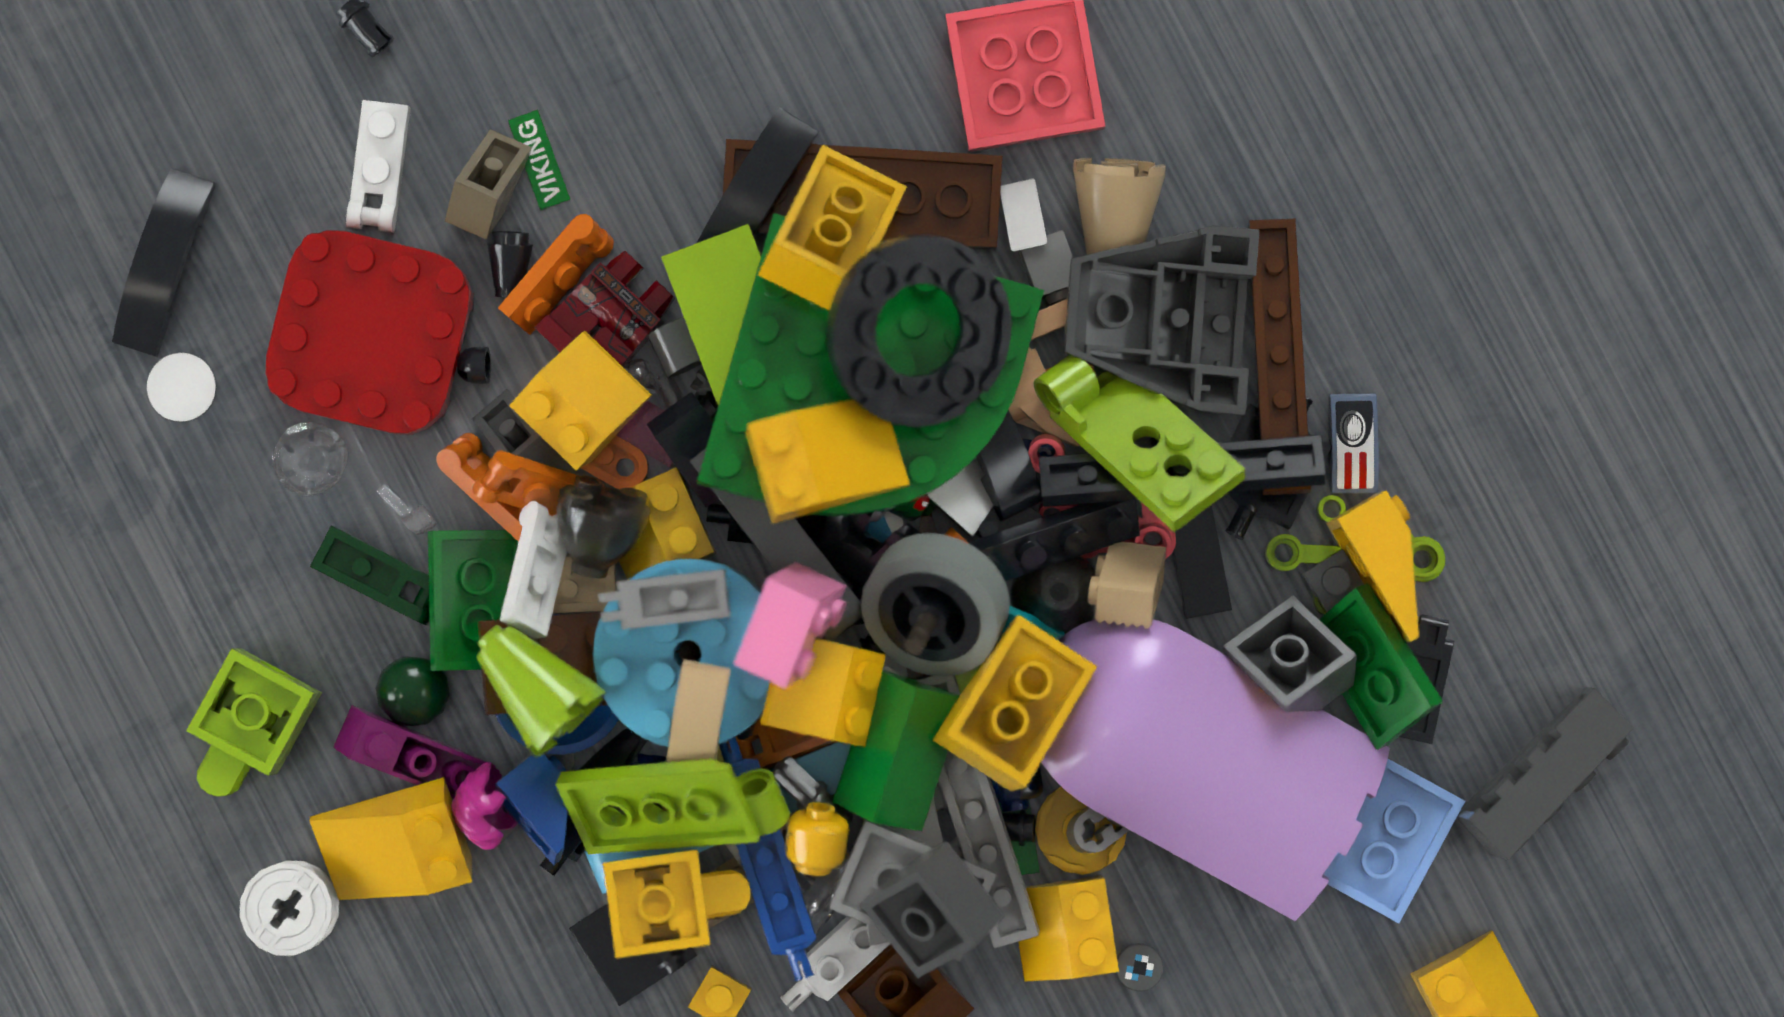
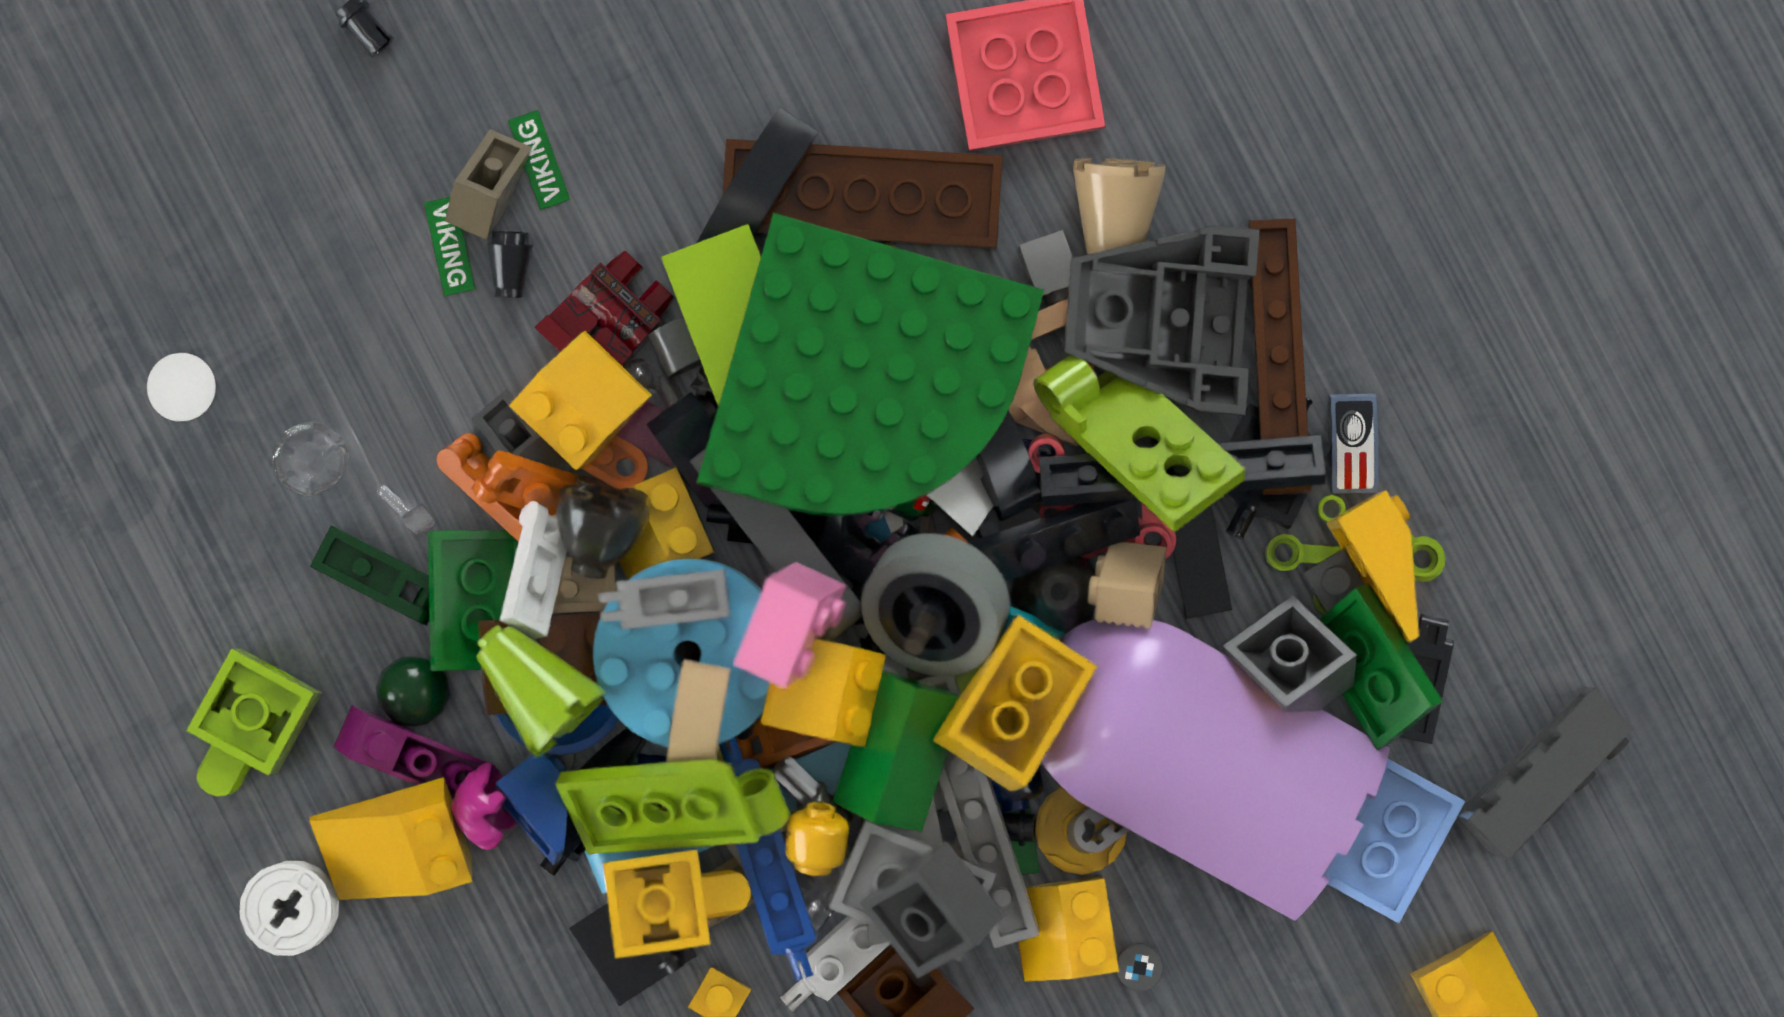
(160, 261): black slope -> none
(368, 332): red plate -> none
(378, 165): white plate -> none
(449, 249): none -> green sticker
(475, 365): black hinge -> none
(556, 272): orange plate -> none
(824, 458): yellow slope -> none
(831, 226): yellow slope -> none
(978, 351): black plate -> none
(1023, 215): white sticker -> none

